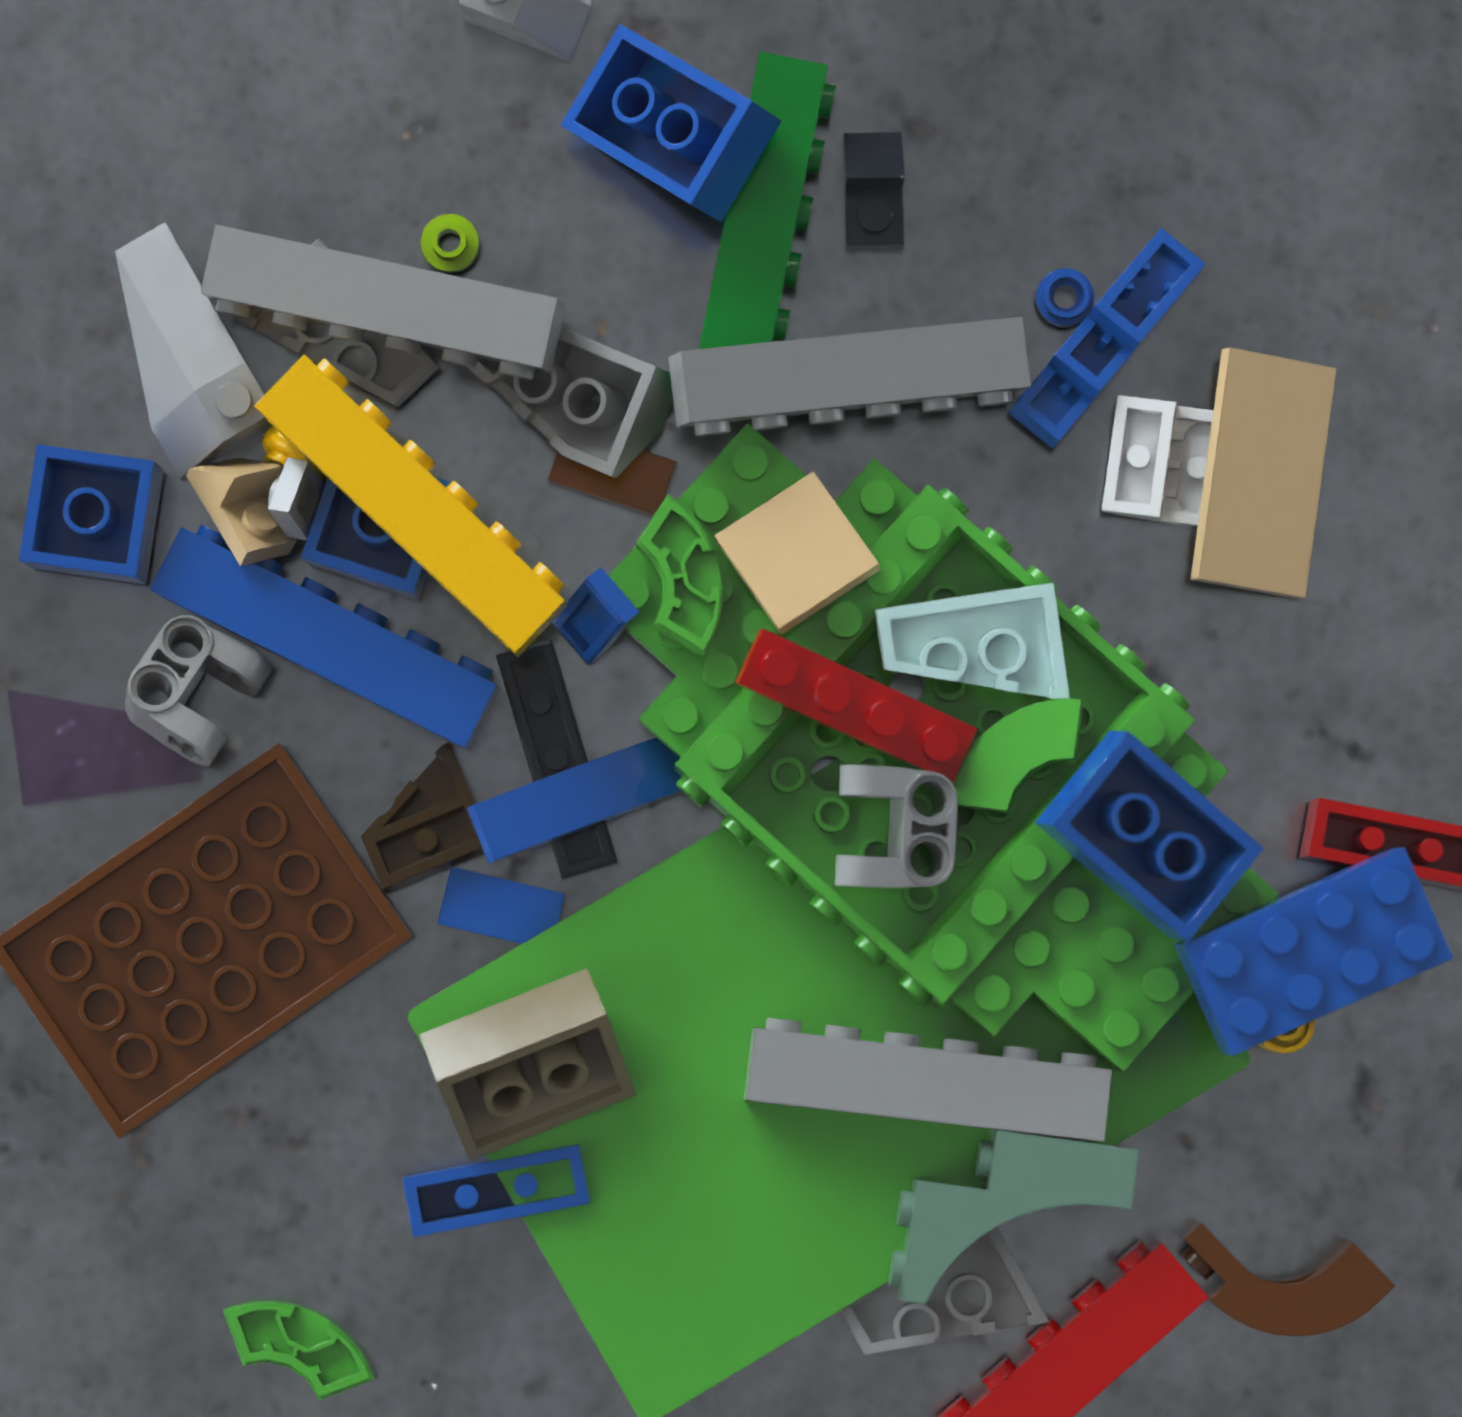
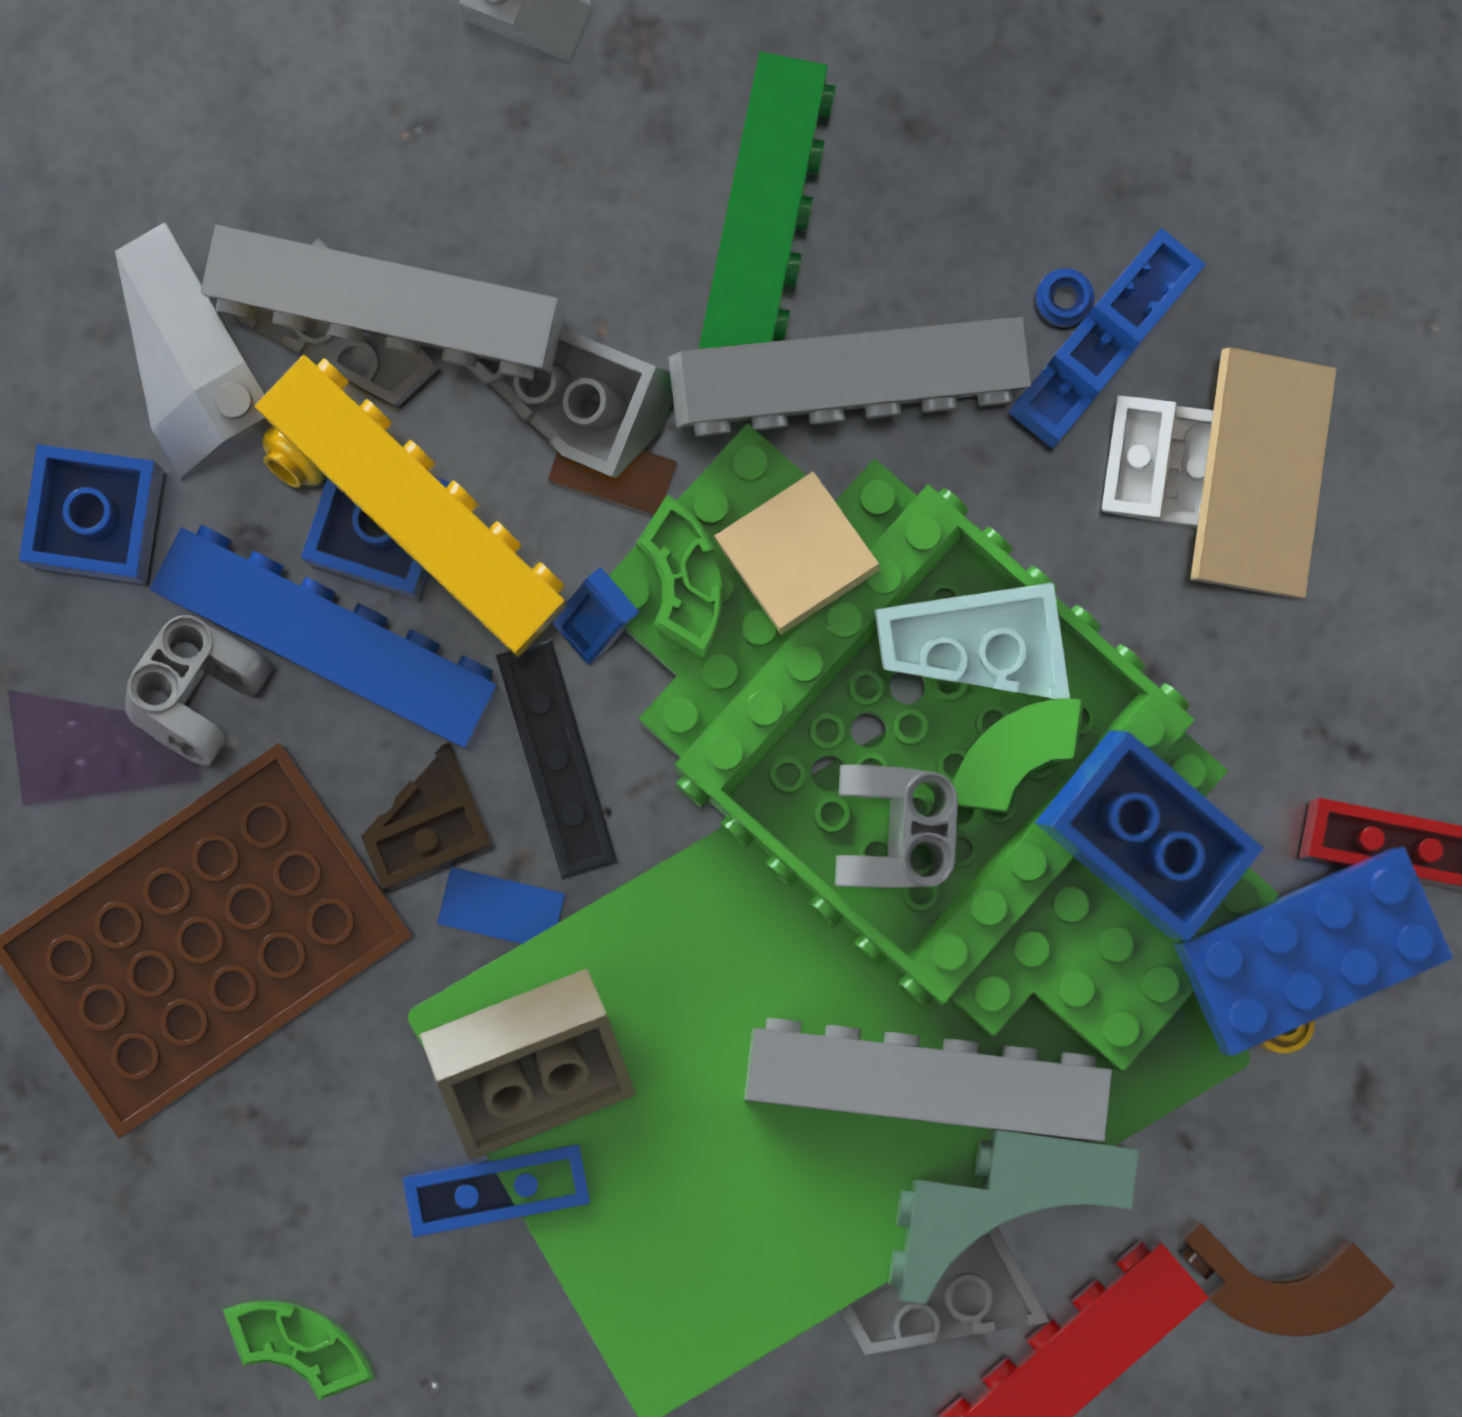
(237, 502): tan slope -> none
(295, 498): light grey plate -> none
(454, 260): lime plate -> none
(575, 799): blue slope -> none
(671, 122): blue brick -> none
(855, 705): red plate -> none
(873, 190): black slope -> none

